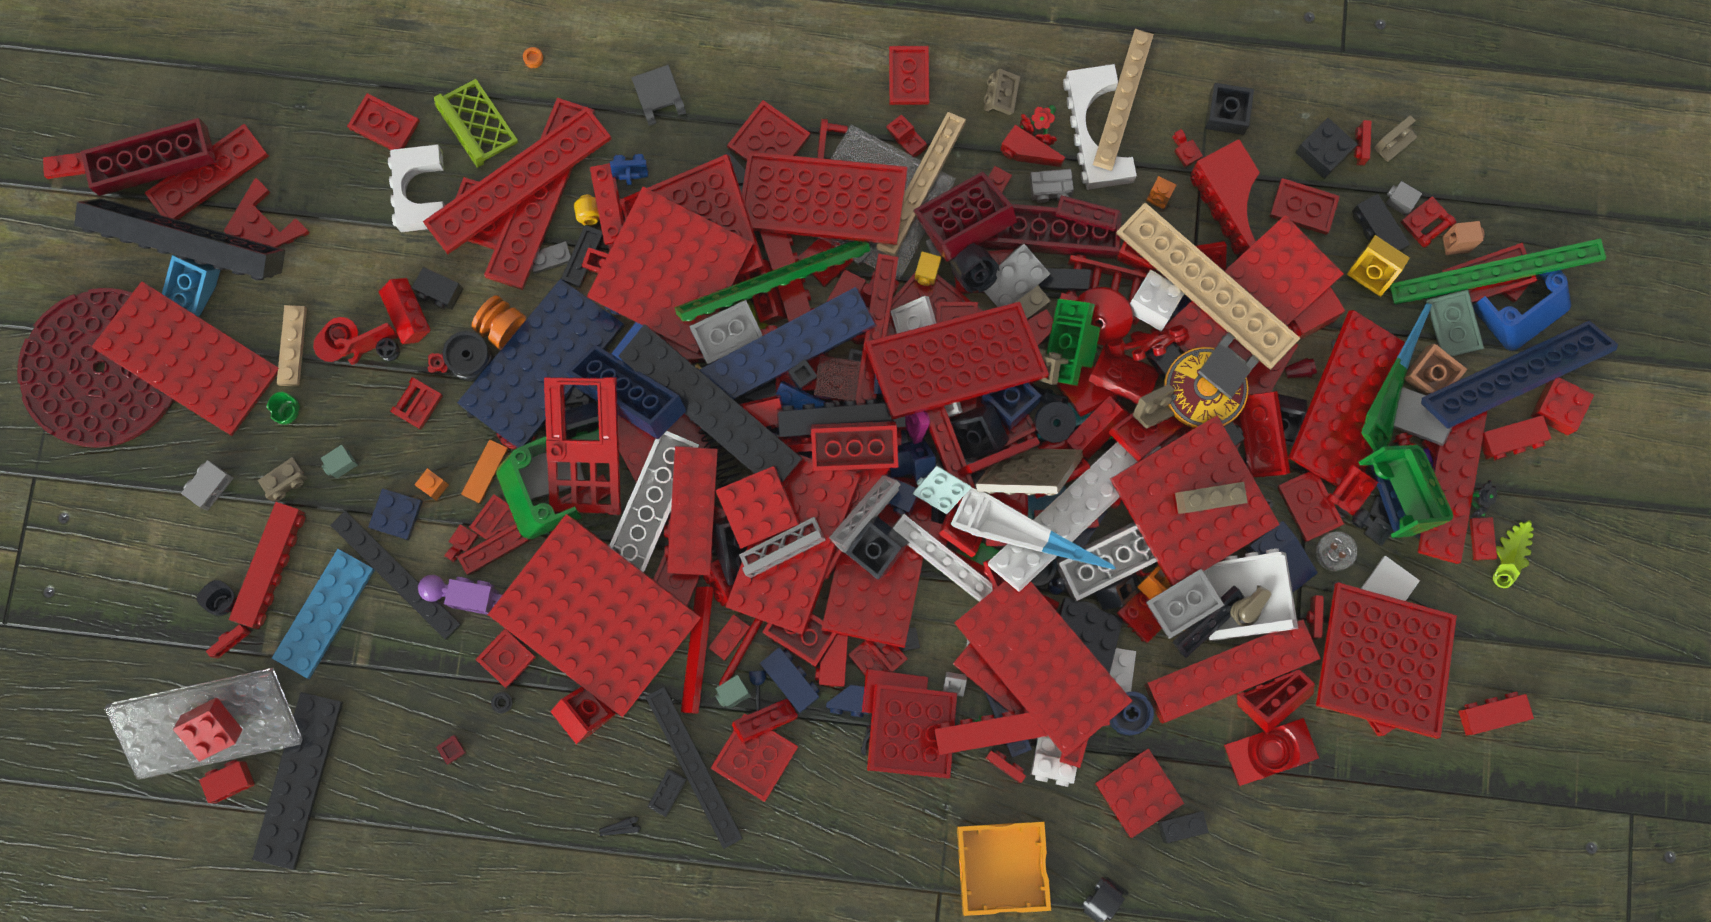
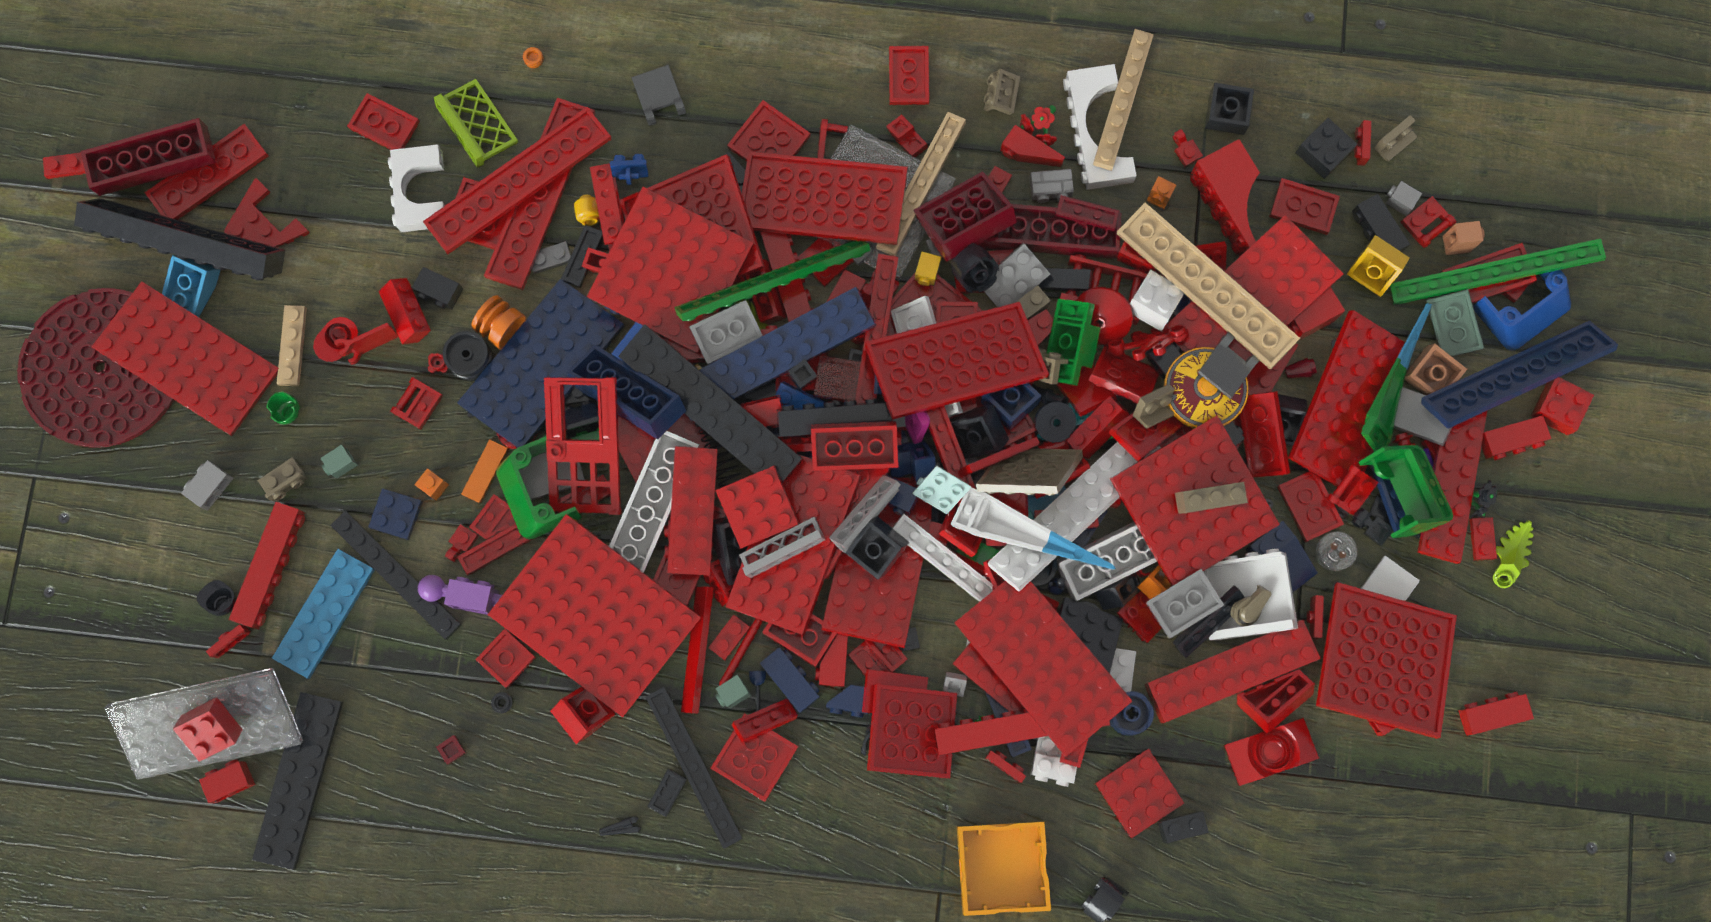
(384, 346): black wheel -> none

